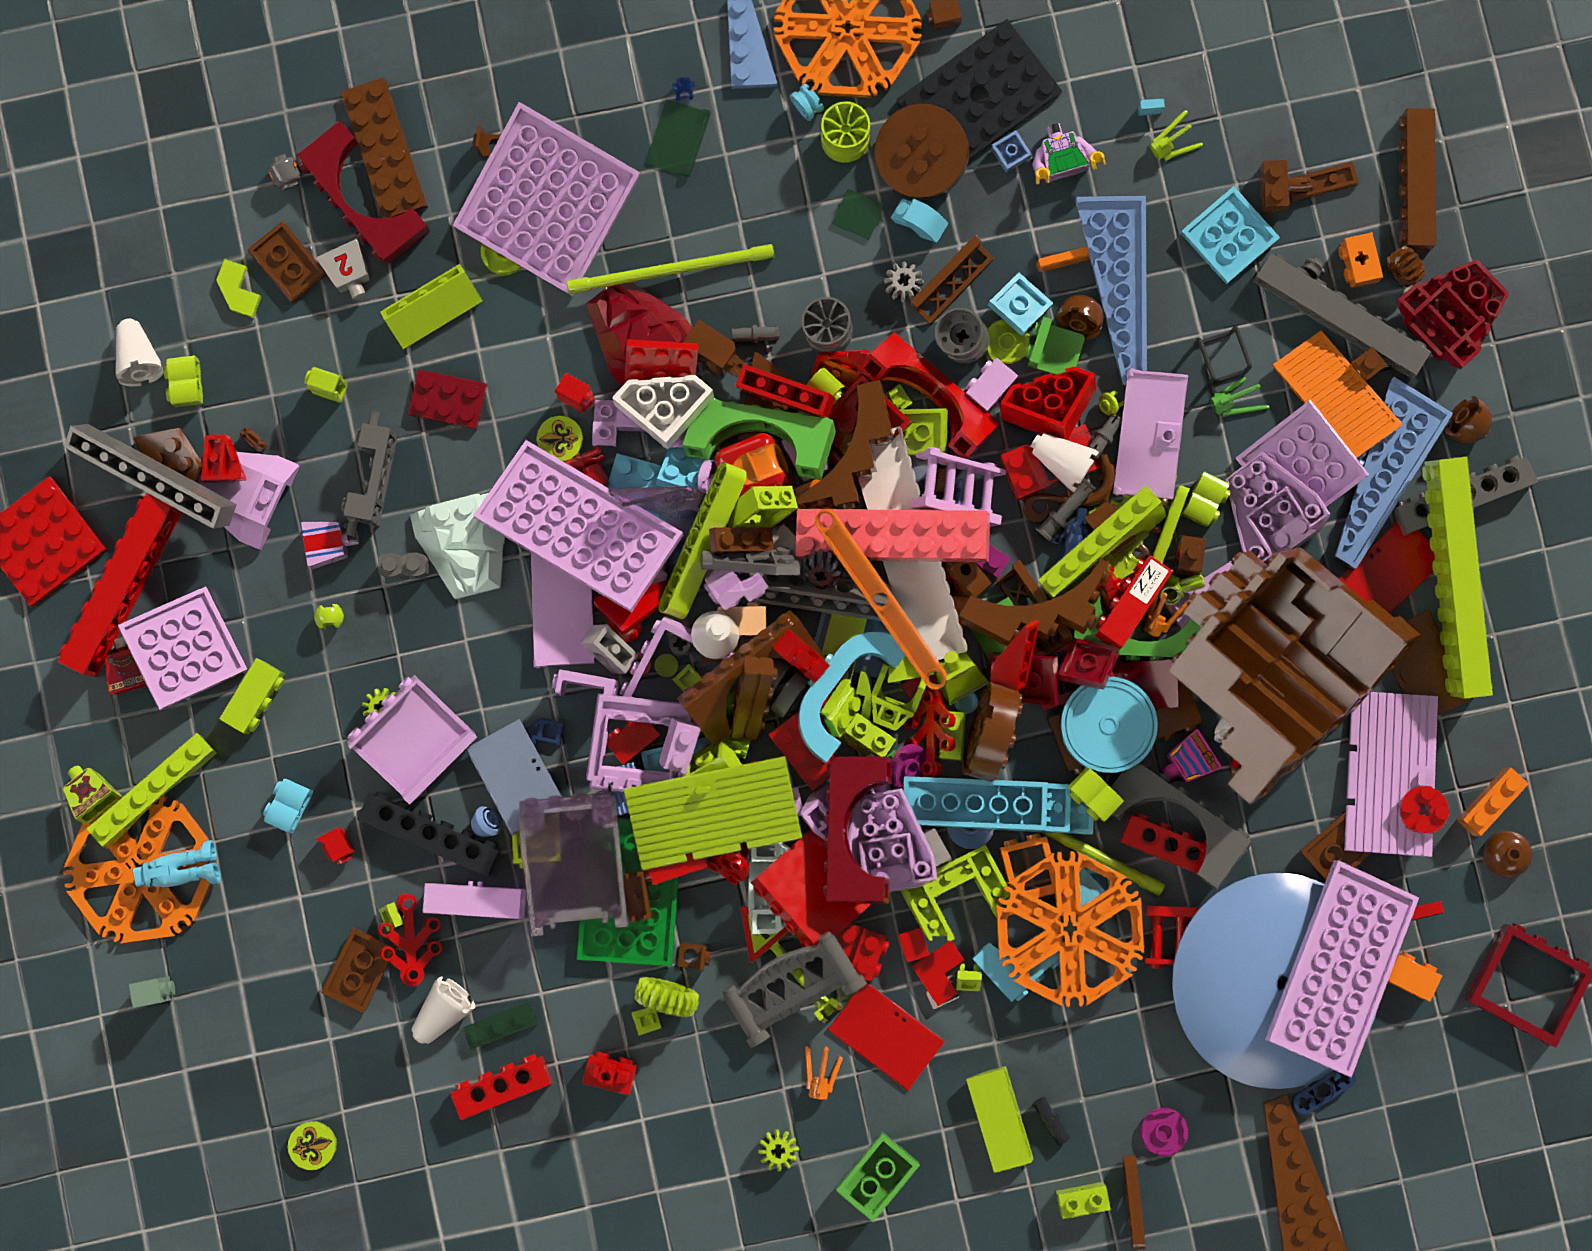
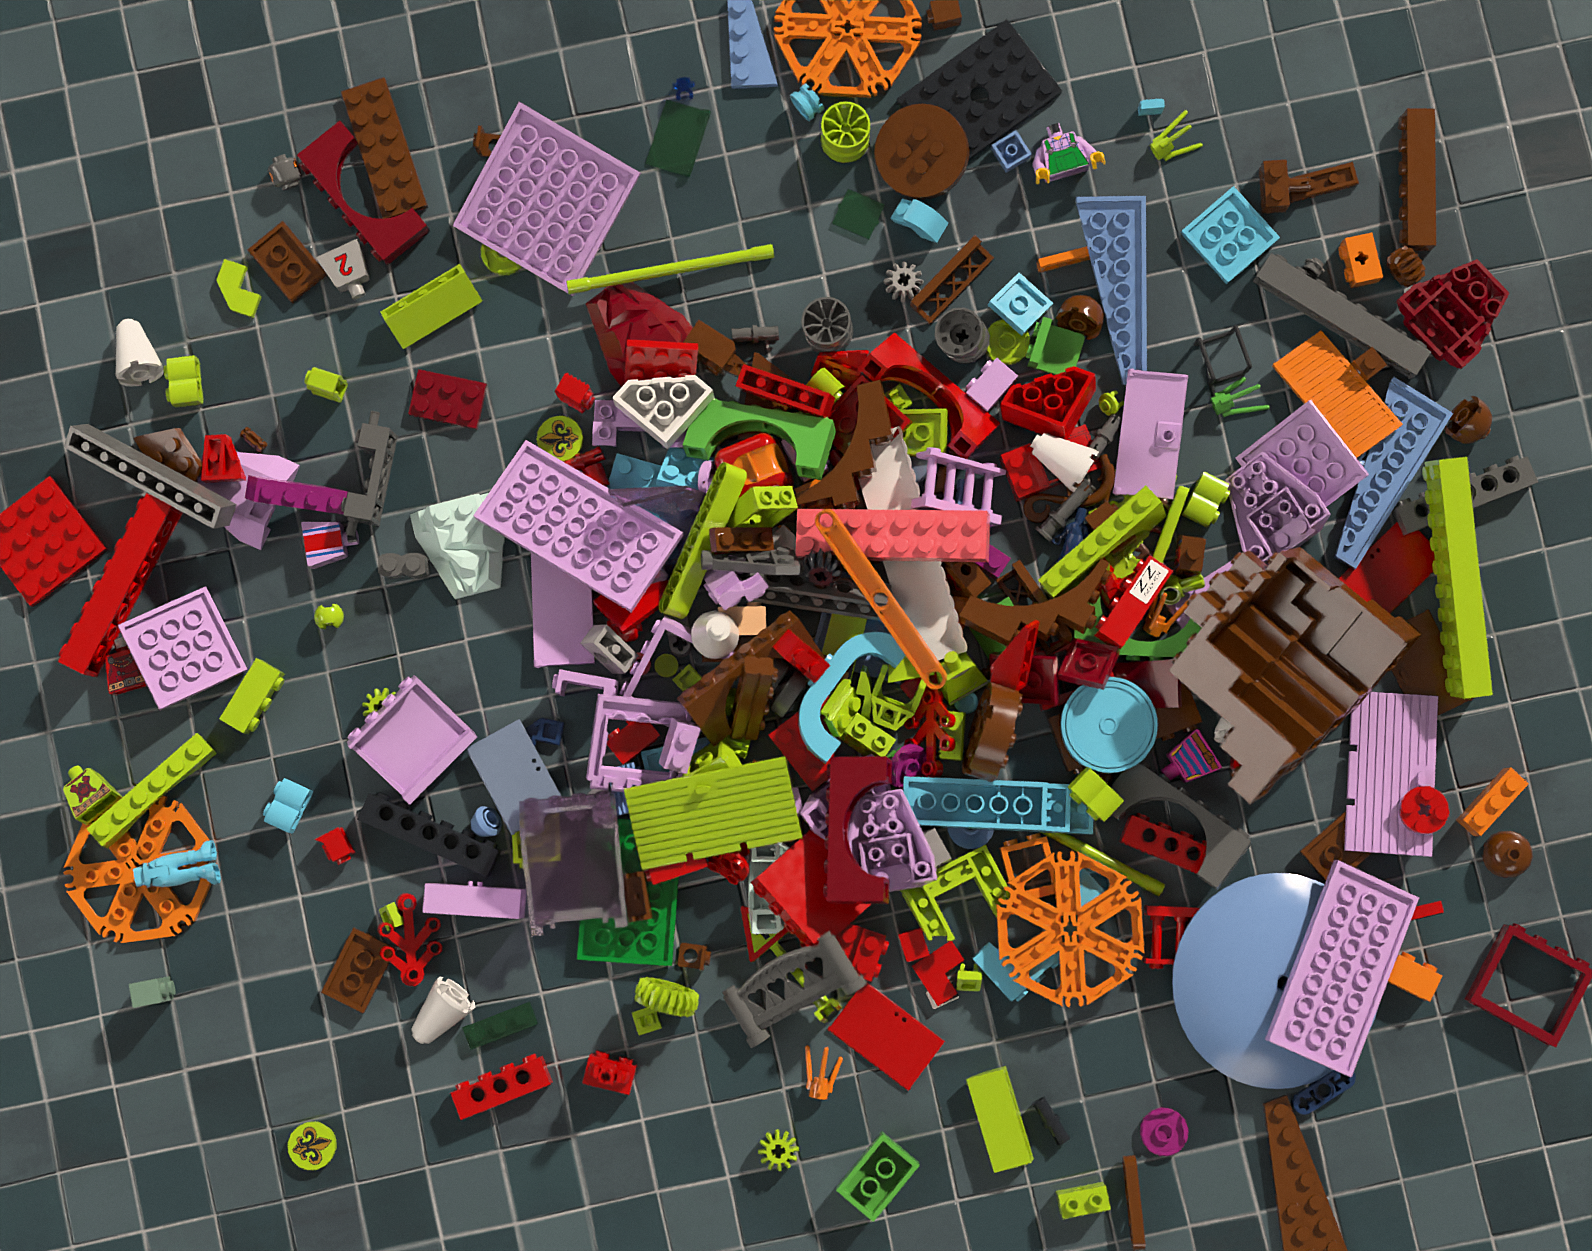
(294, 494): none -> magenta brick

